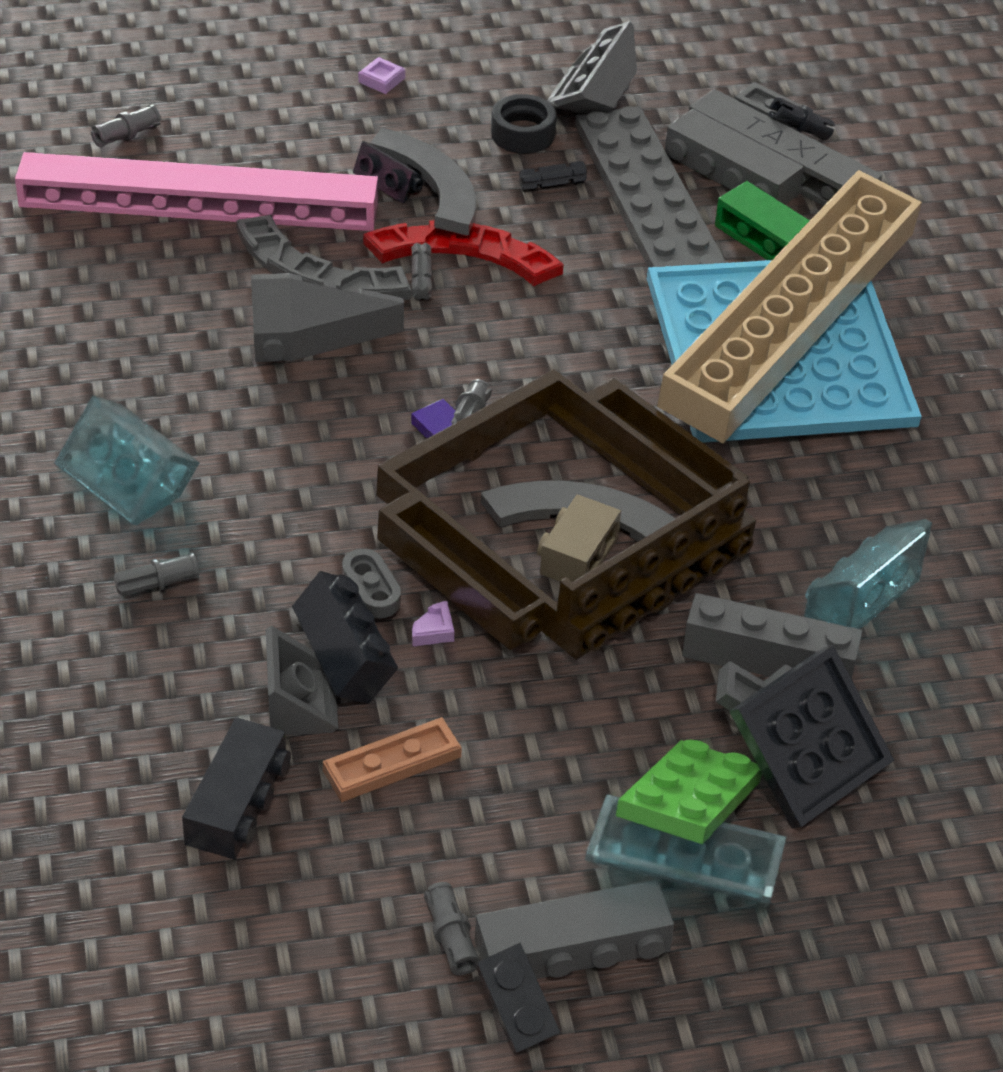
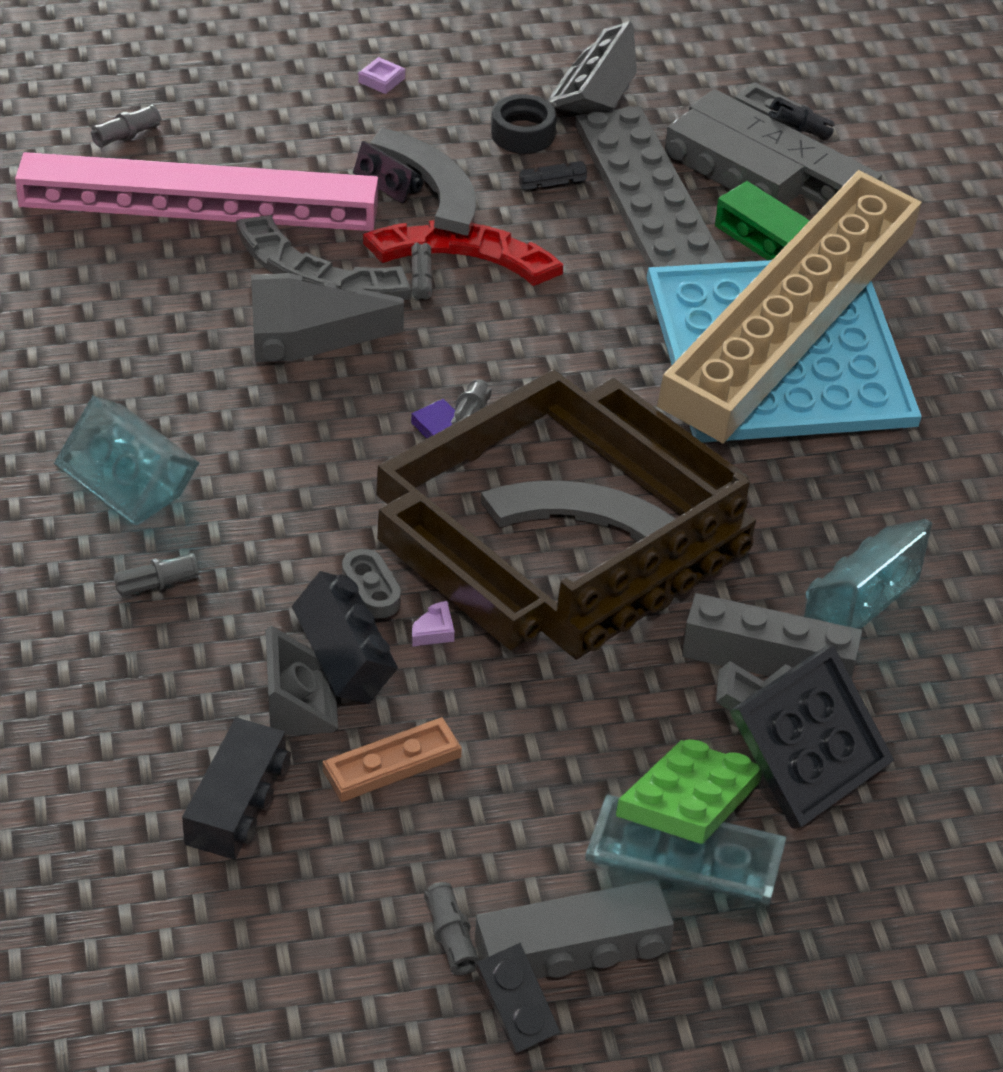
(579, 540): dark tan brick -> none

